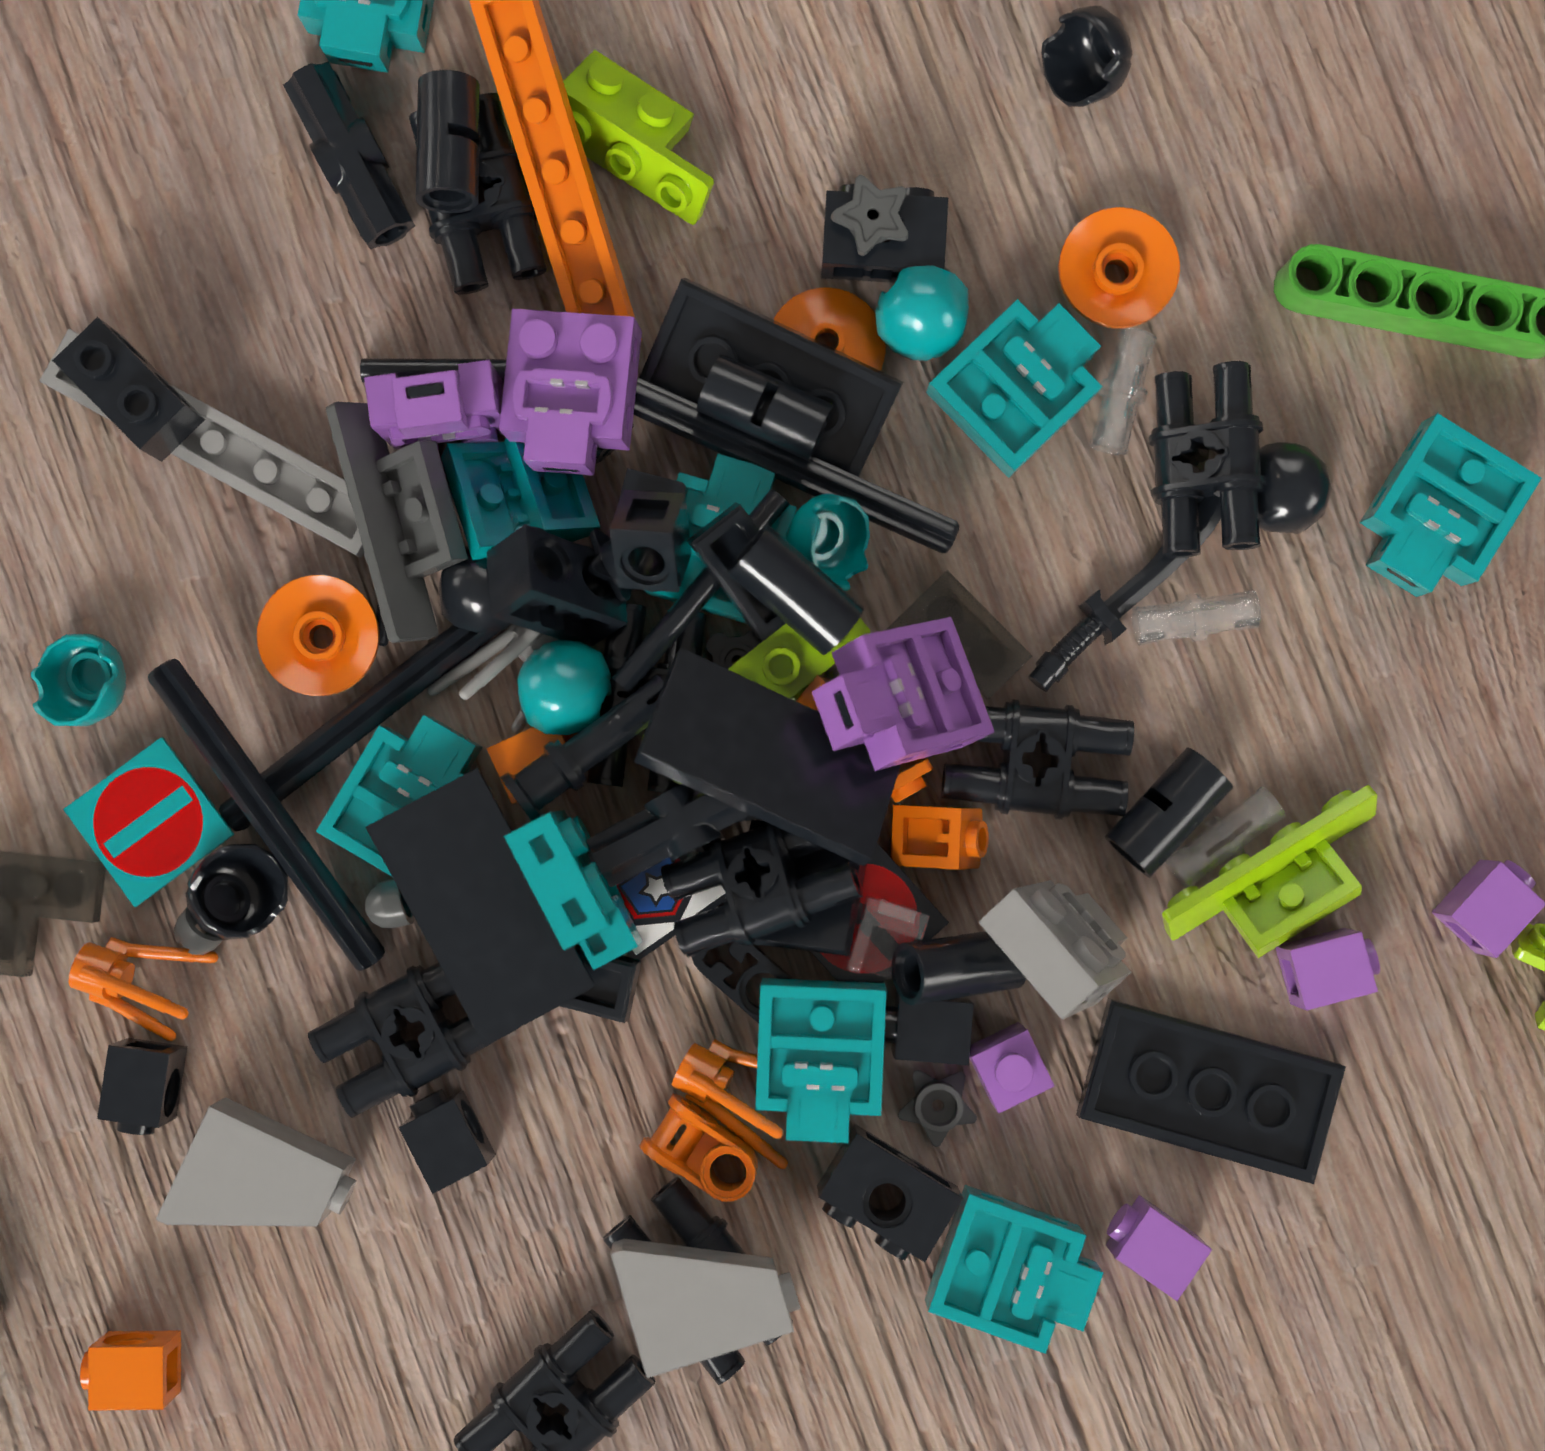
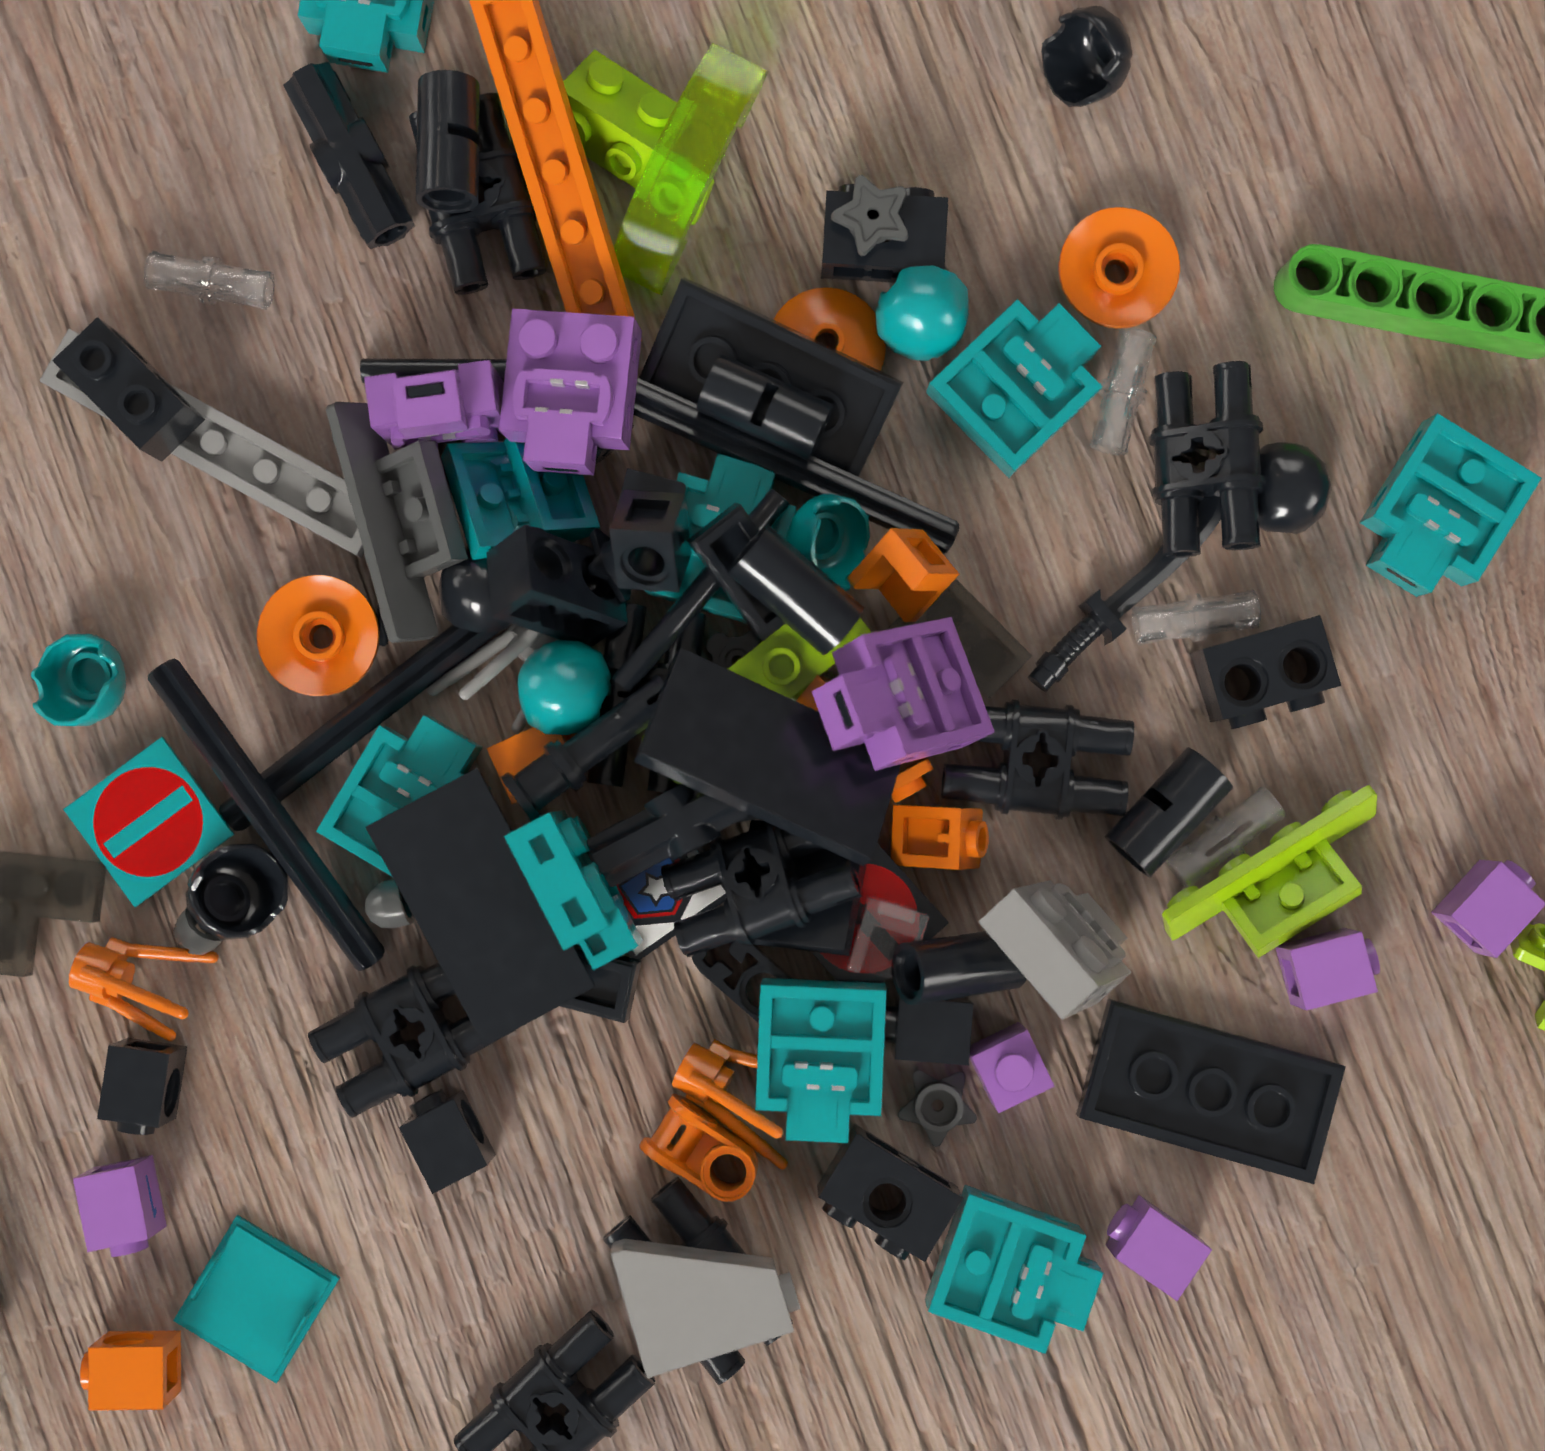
(120, 1206): none -> medium lavender brick
(209, 280): none -> clear pin
(256, 1174): light grey slope -> none
(256, 1299): none -> teal piece
(684, 165): none -> clear neon green slope
(906, 571): none -> orange panel
(1262, 661): none -> black brick

